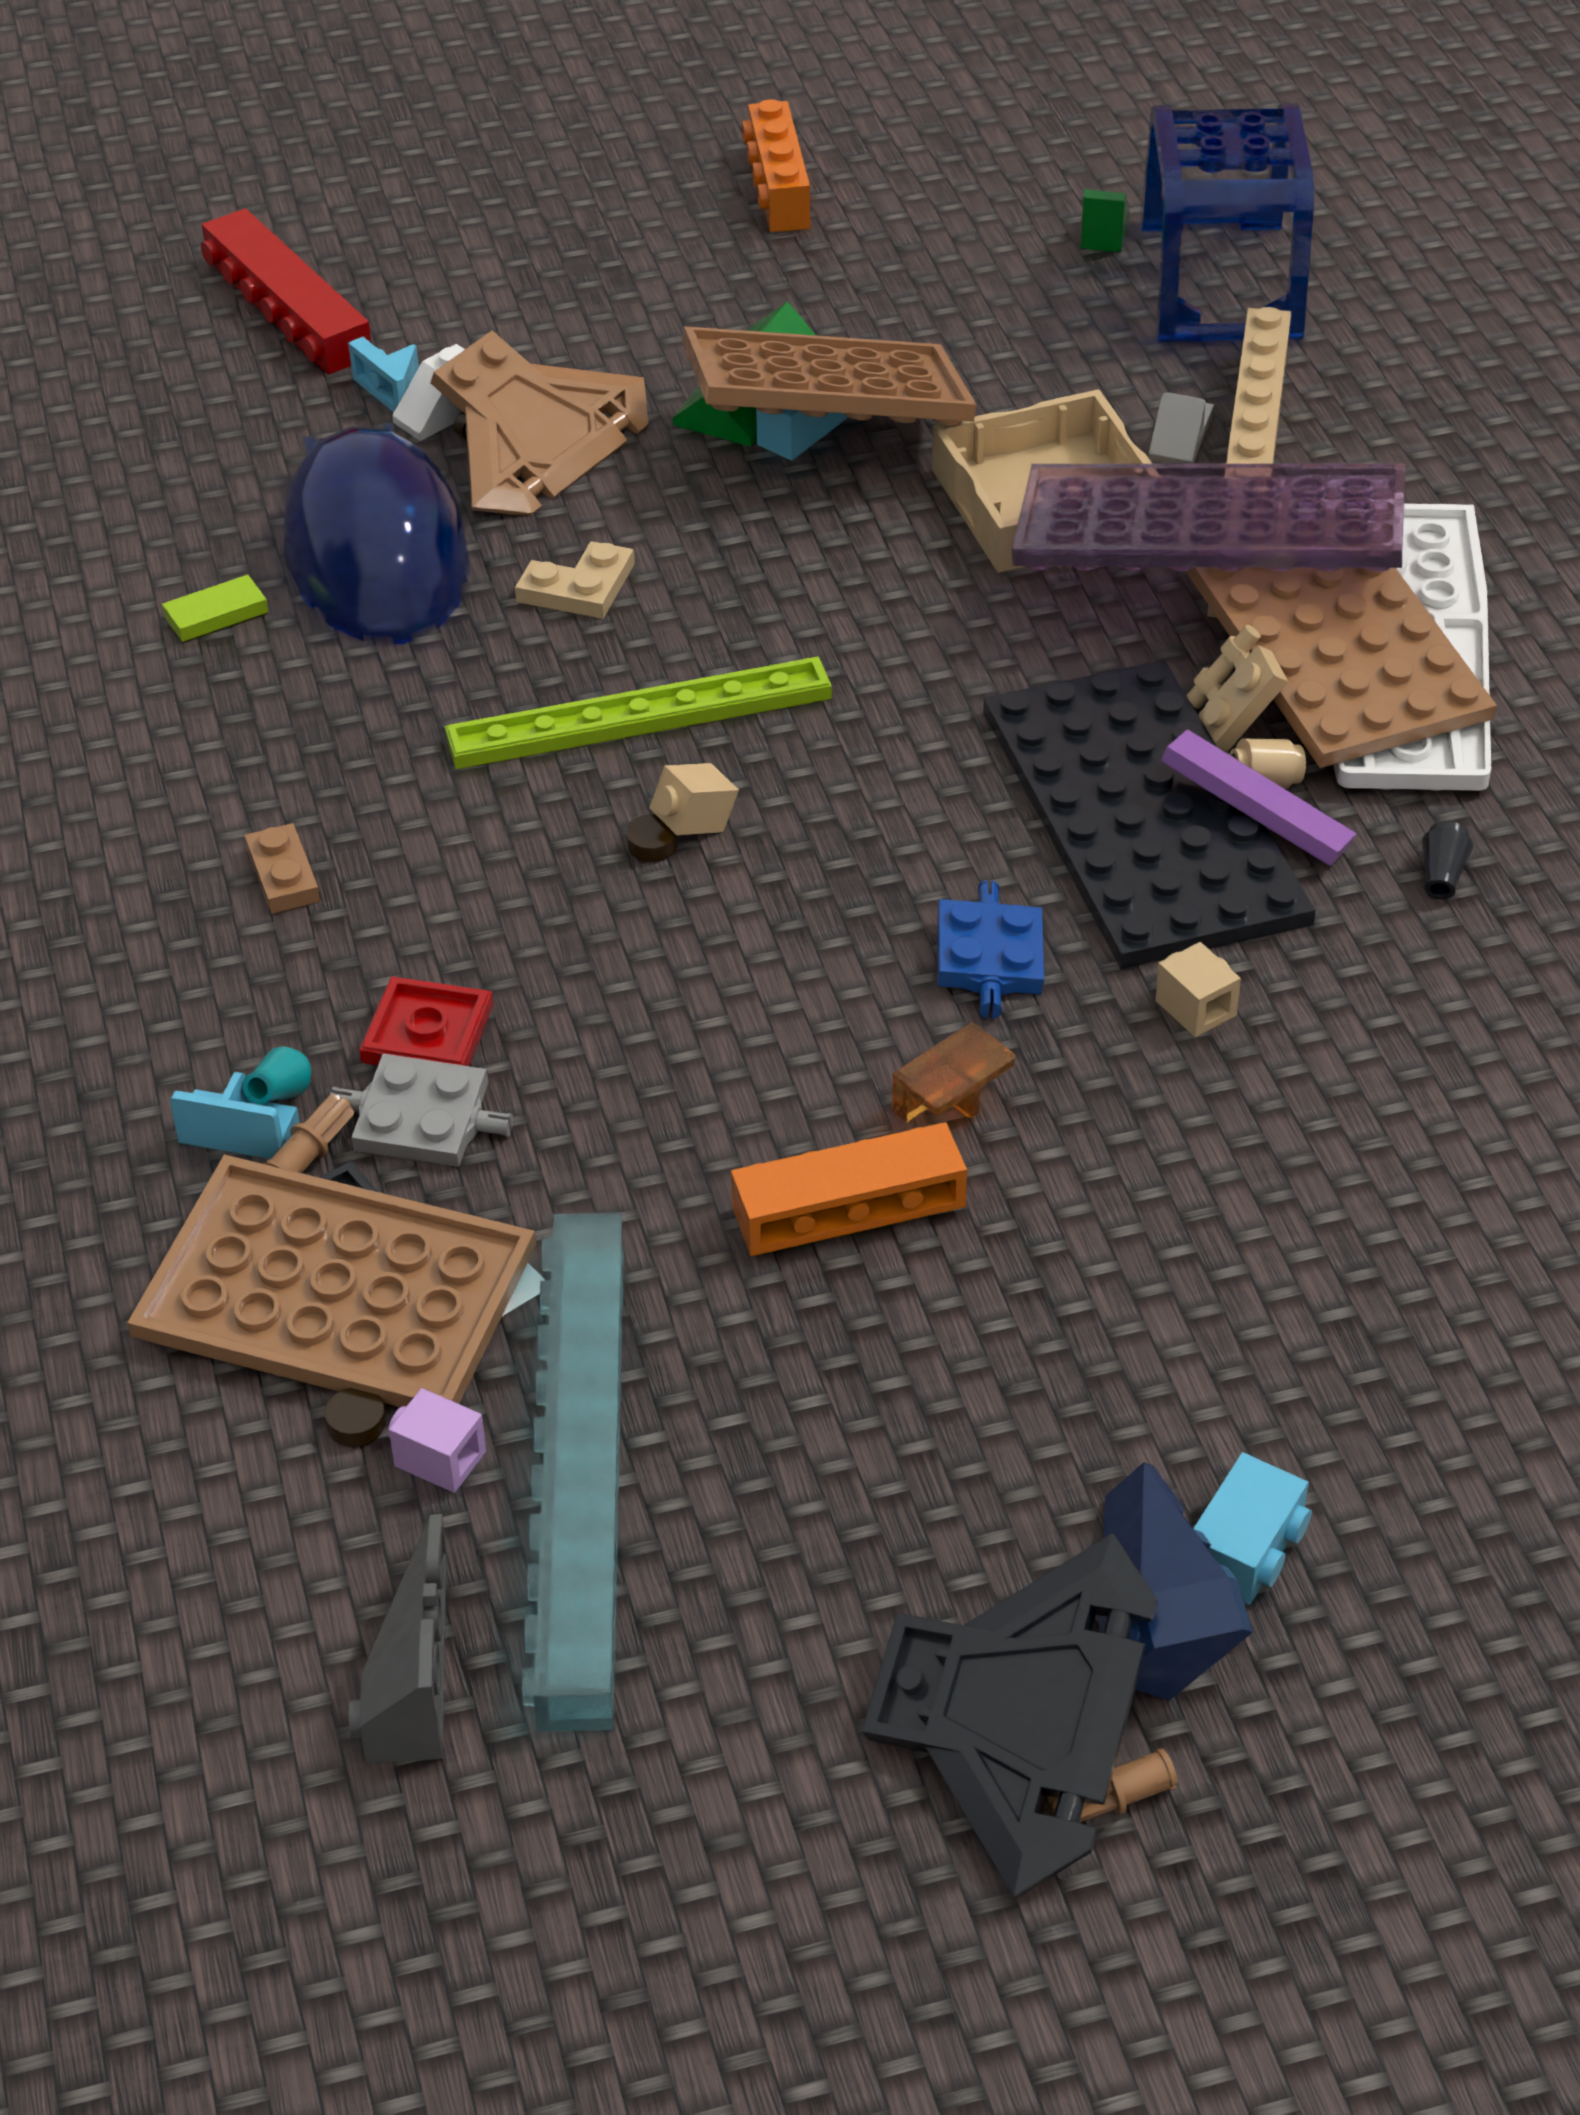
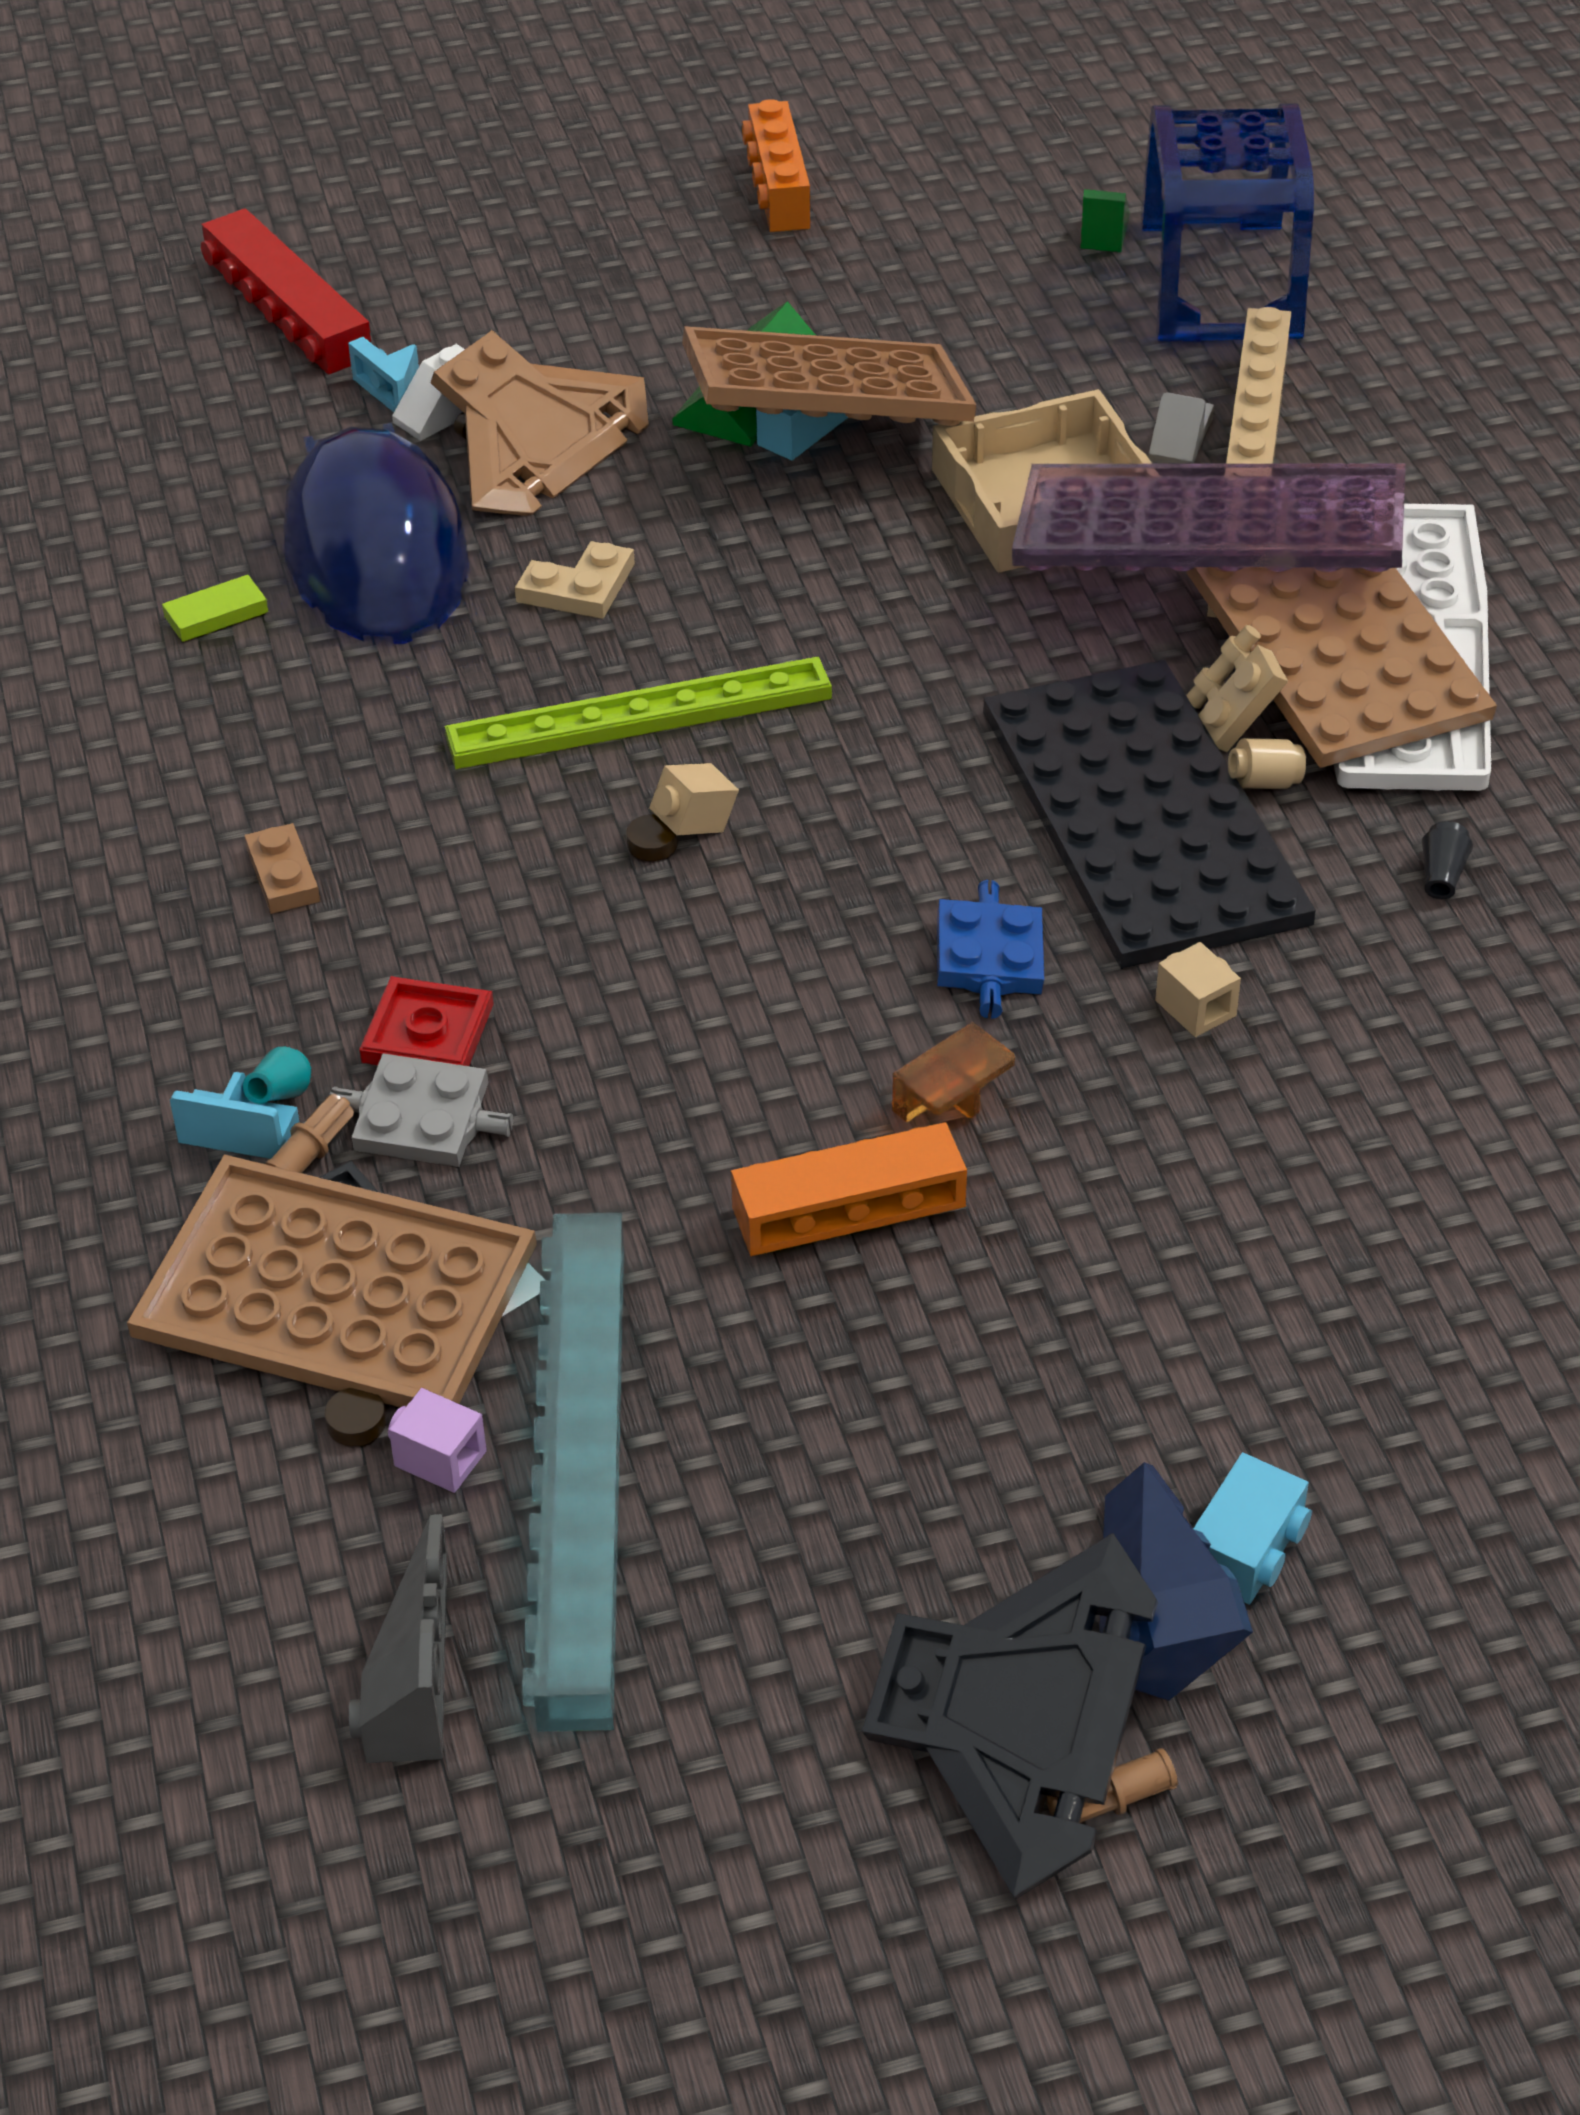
(1258, 797): medium lavender tile -> none

